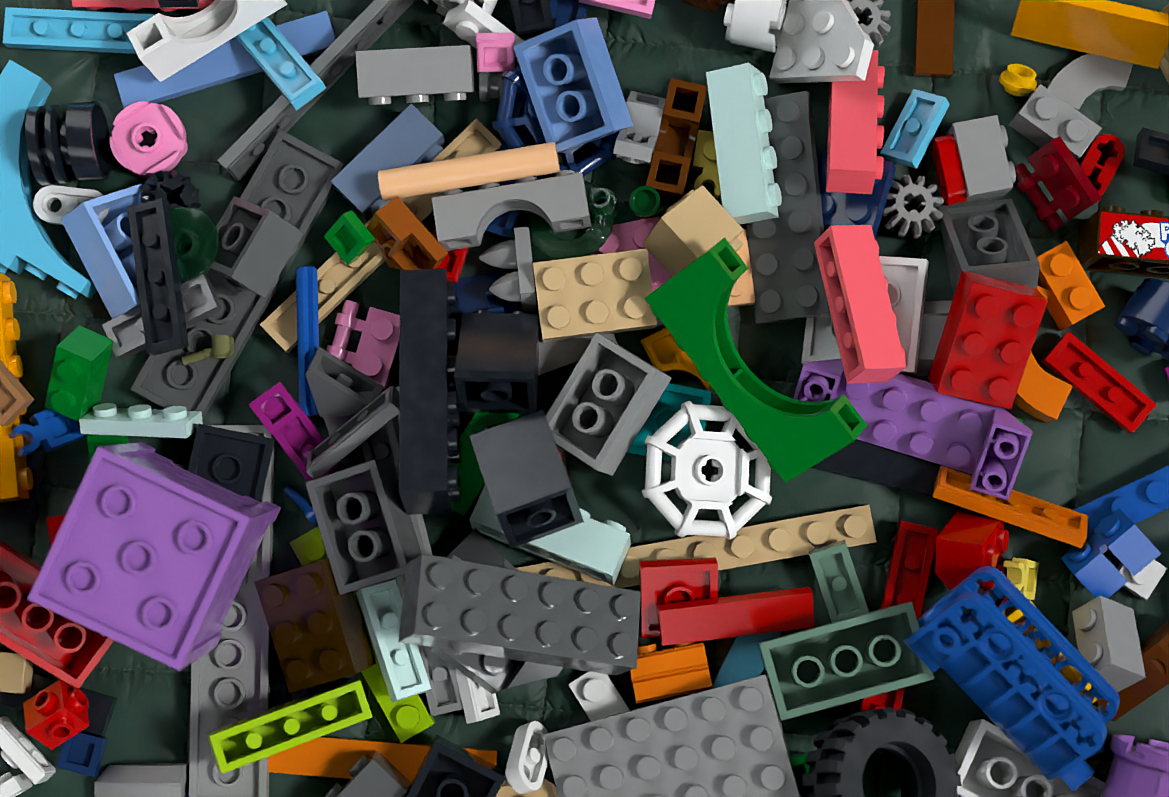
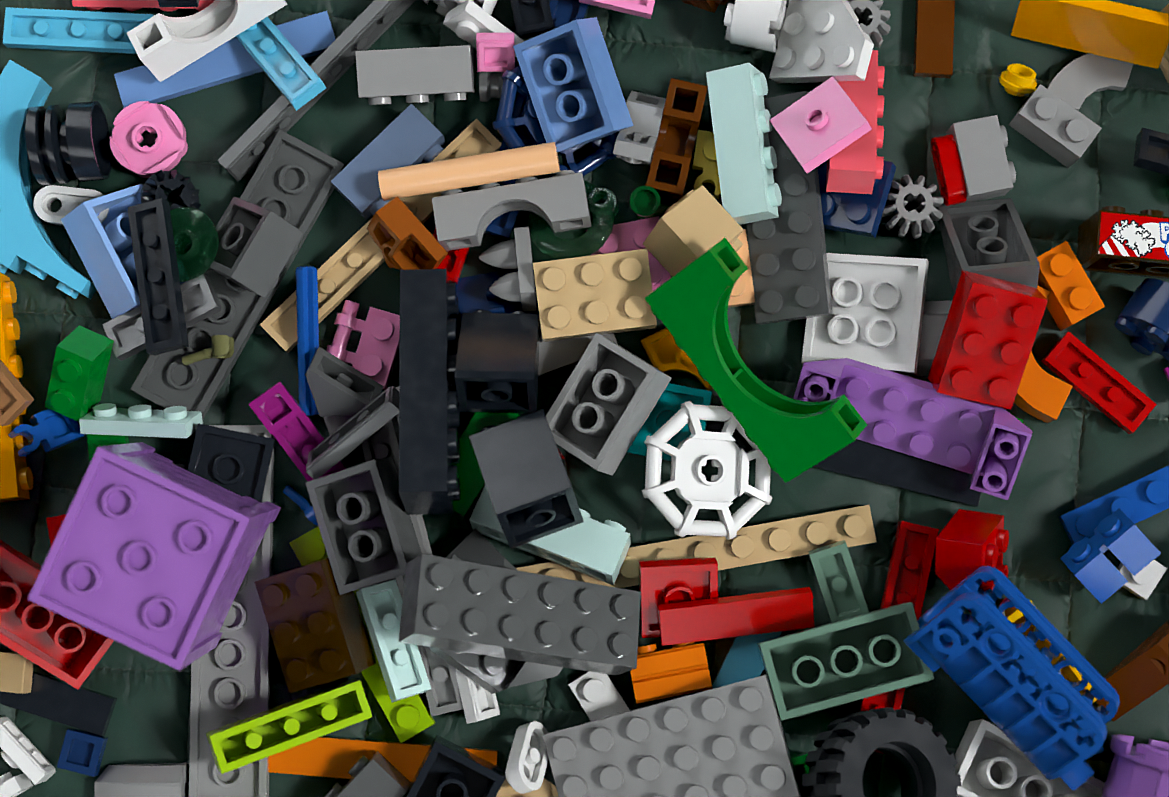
(56, 714): red brick -> none
(349, 237): green plate -> none
(820, 124): none -> bright pink plate
(859, 304): coral brick -> none
(915, 128): medium azure plate -> none
(1018, 510): orange tile -> none
(1023, 575): light yellow plate -> none
(1062, 178): dark red plate -> none
(1106, 171): red beam -> none
(1110, 641): light grey brick -> none

